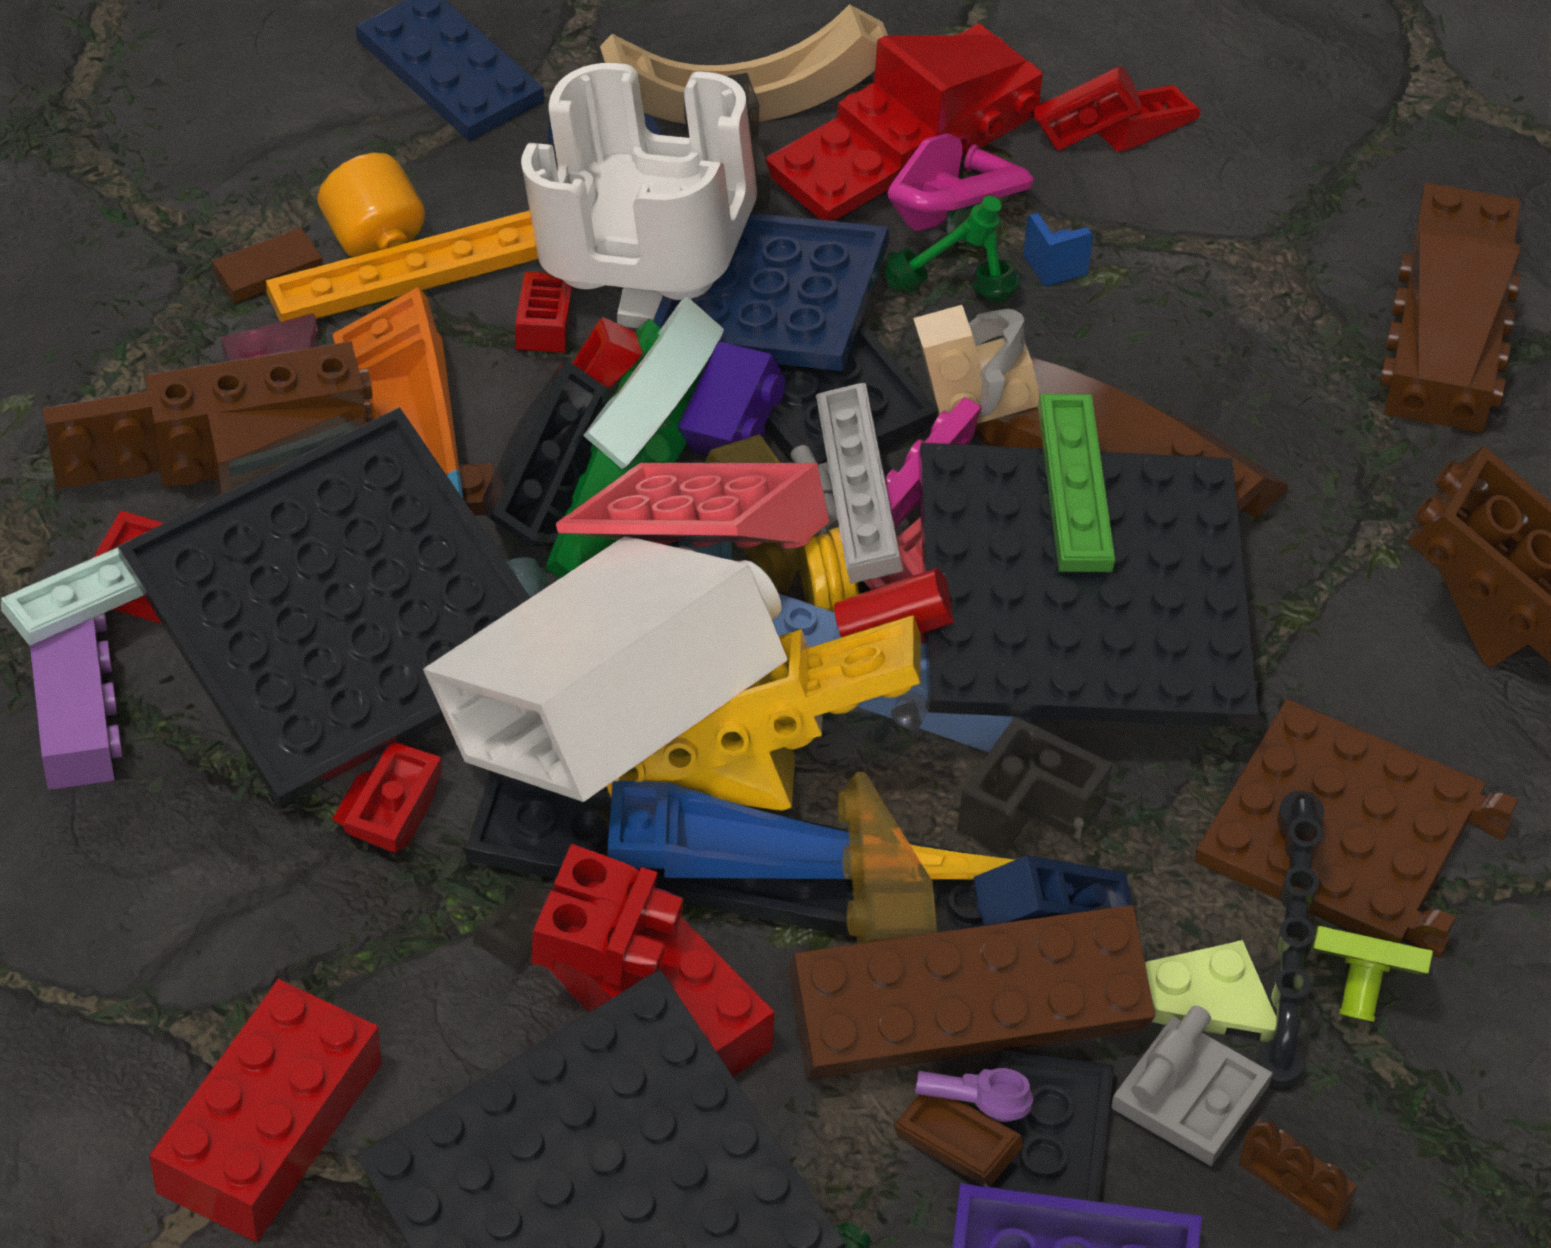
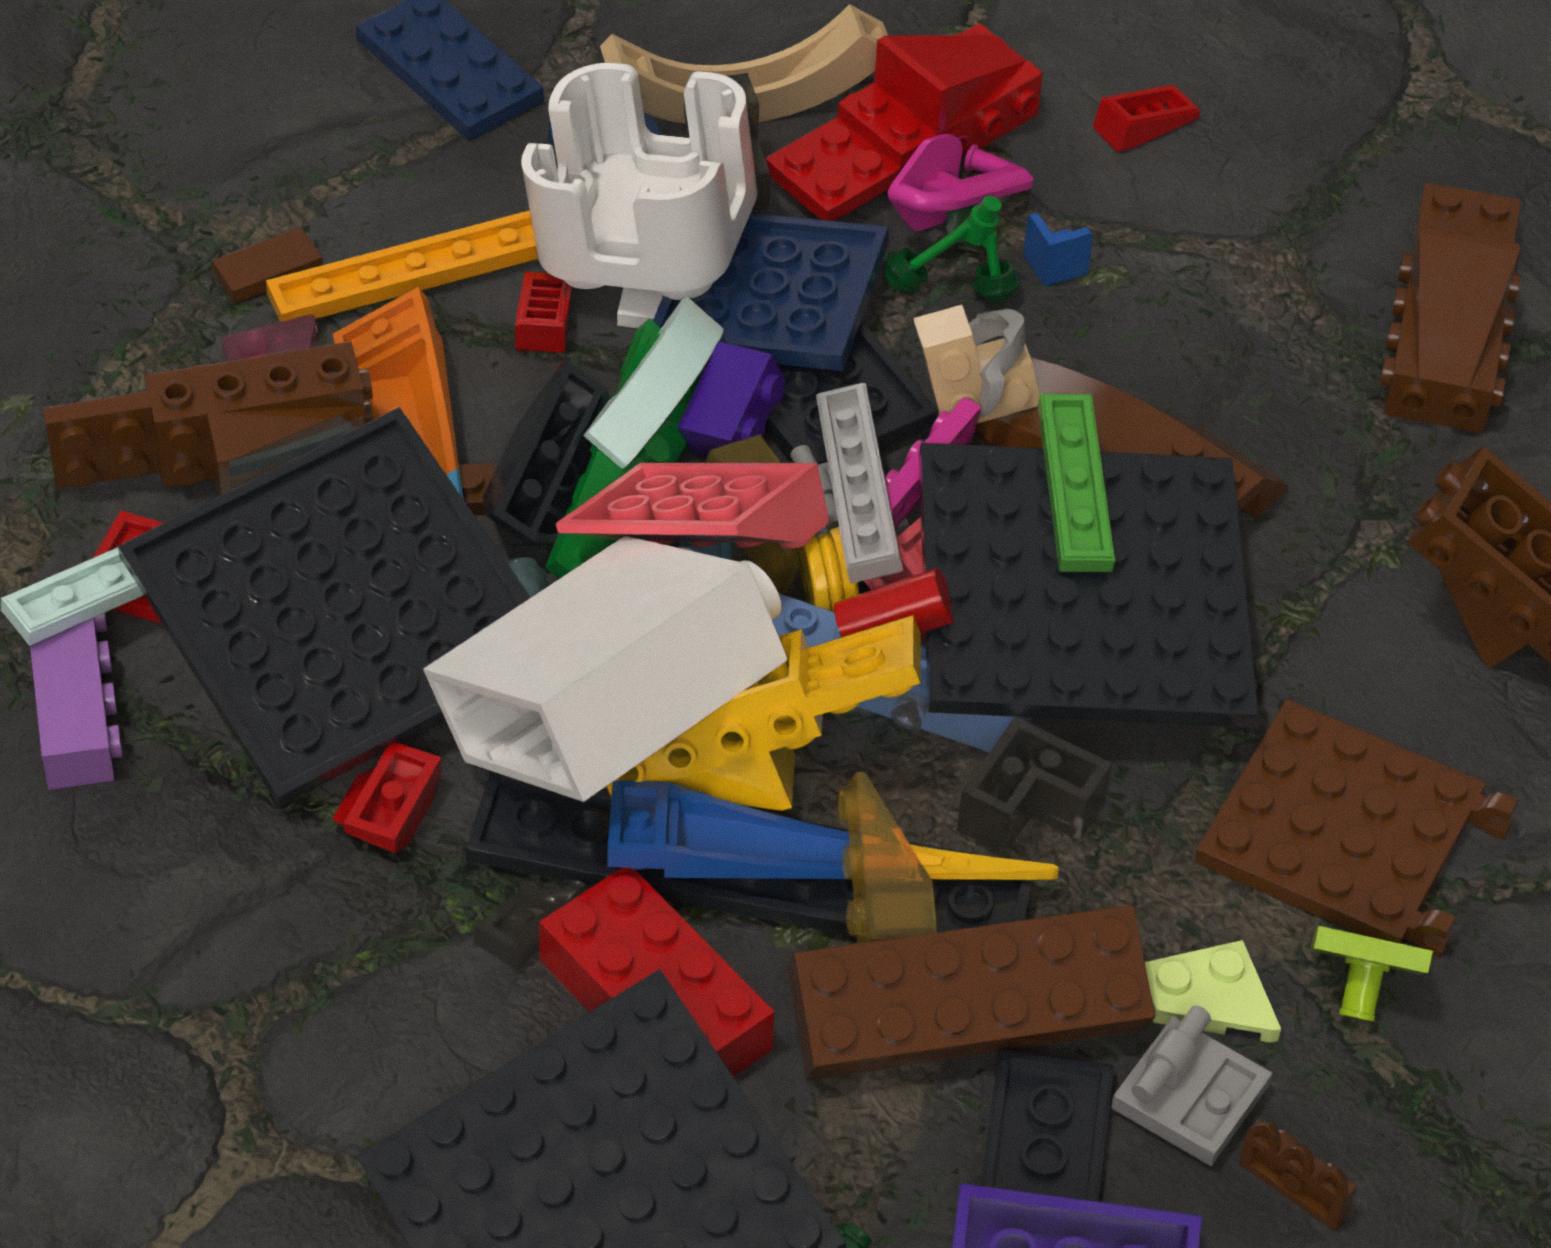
(266, 1110): red brick -> none
(371, 204): light orange head -> none
(599, 918): red hips -> none
(608, 352): red slope -> none
(959, 1137): reddish brown tile -> none
(997, 1092): medium lavender plate -> none
(1047, 888): dark blue slope -> none
(1088, 108): red brick -> none
(1299, 820): black bar -> none

